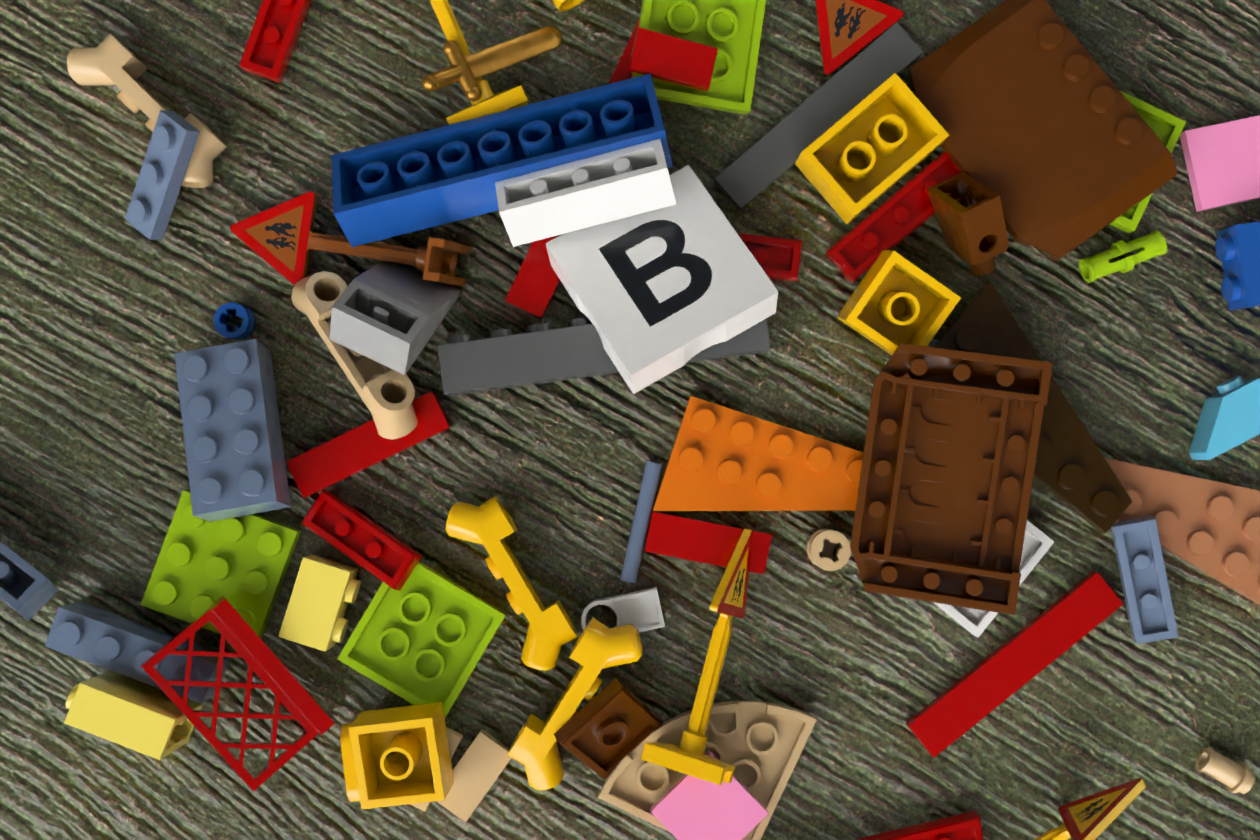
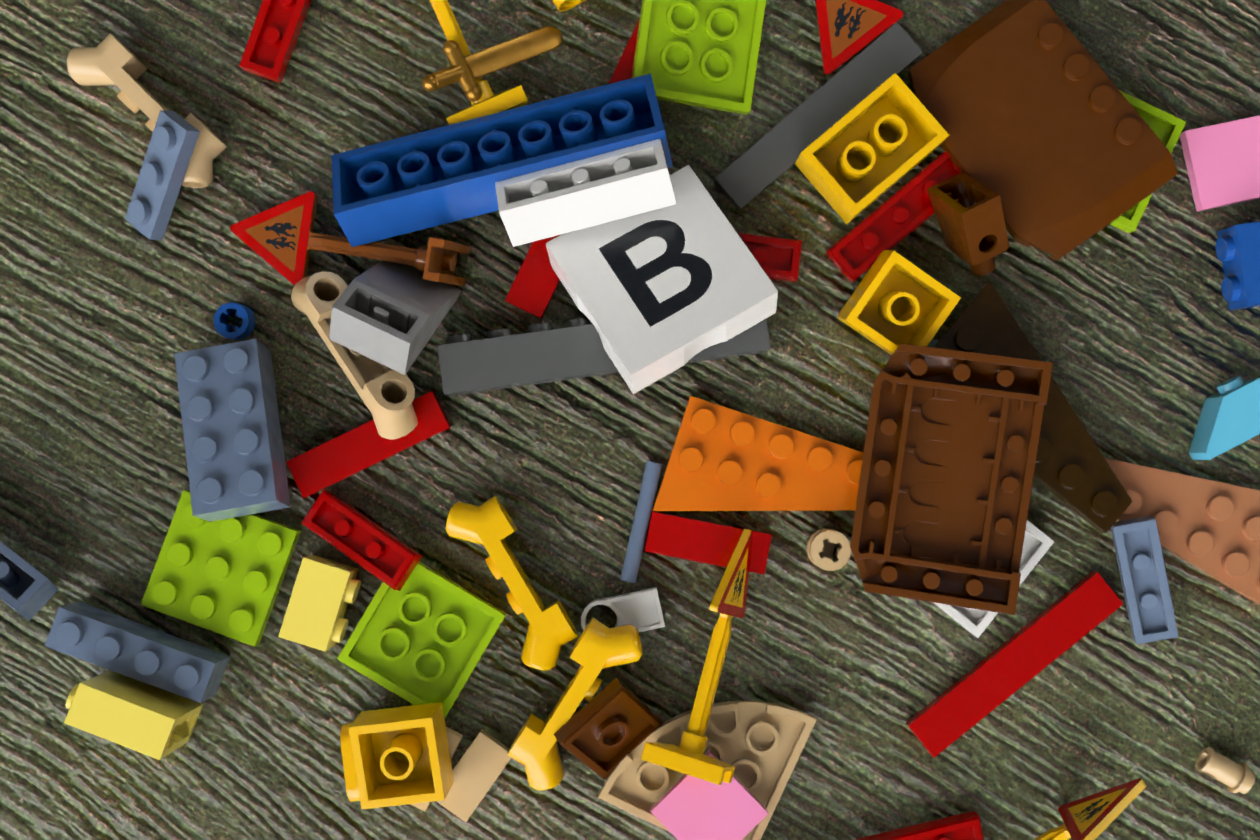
(269, 670): red fence -> none
(672, 59): red tile -> none
(1145, 247): lime pin -> none

